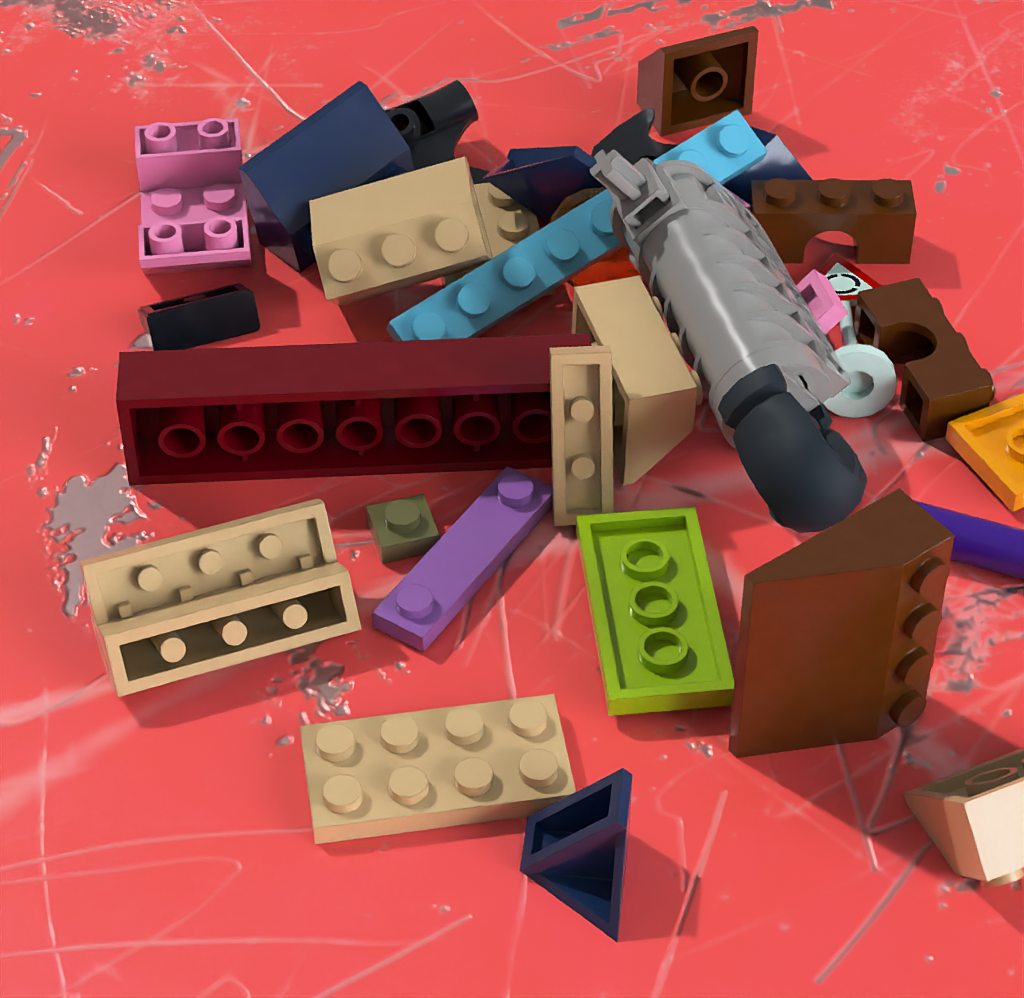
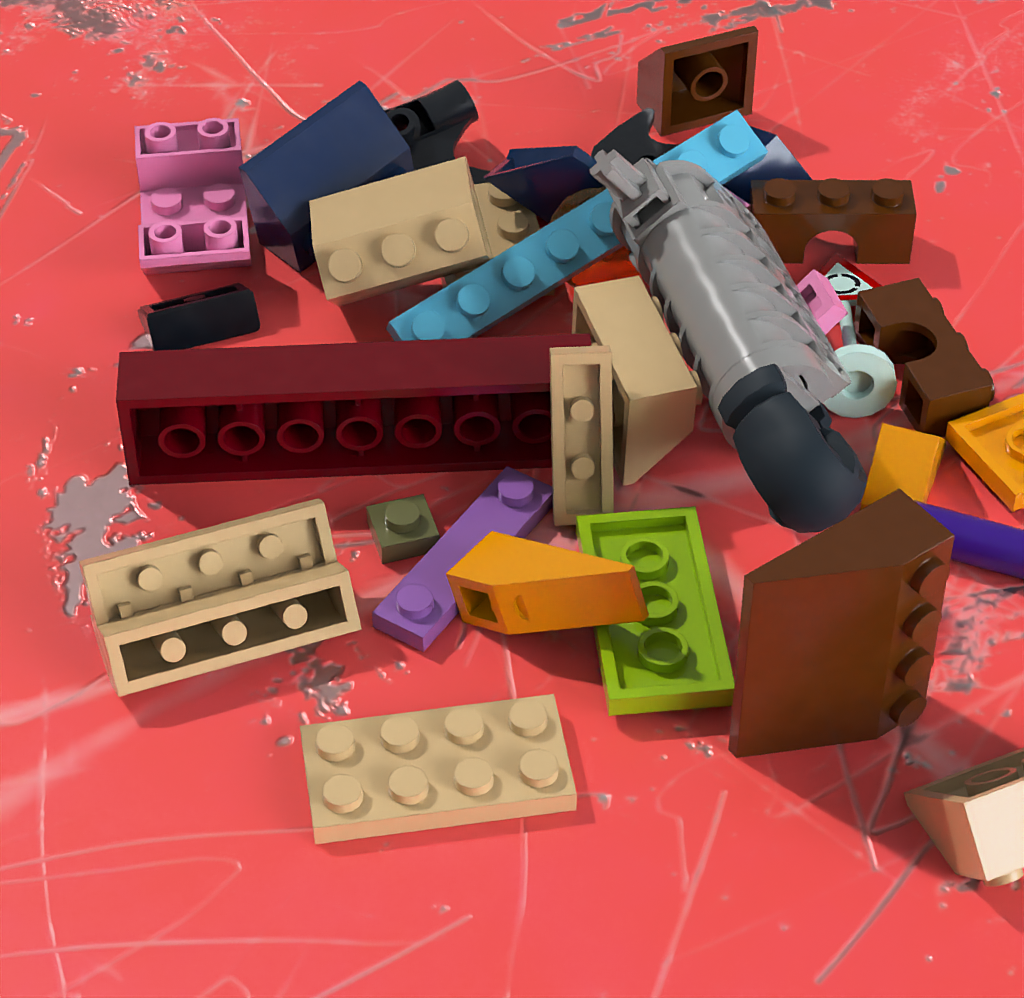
(540, 587): none -> light orange slope
(582, 849): dark blue slope -> none
(903, 461): none -> light orange slope

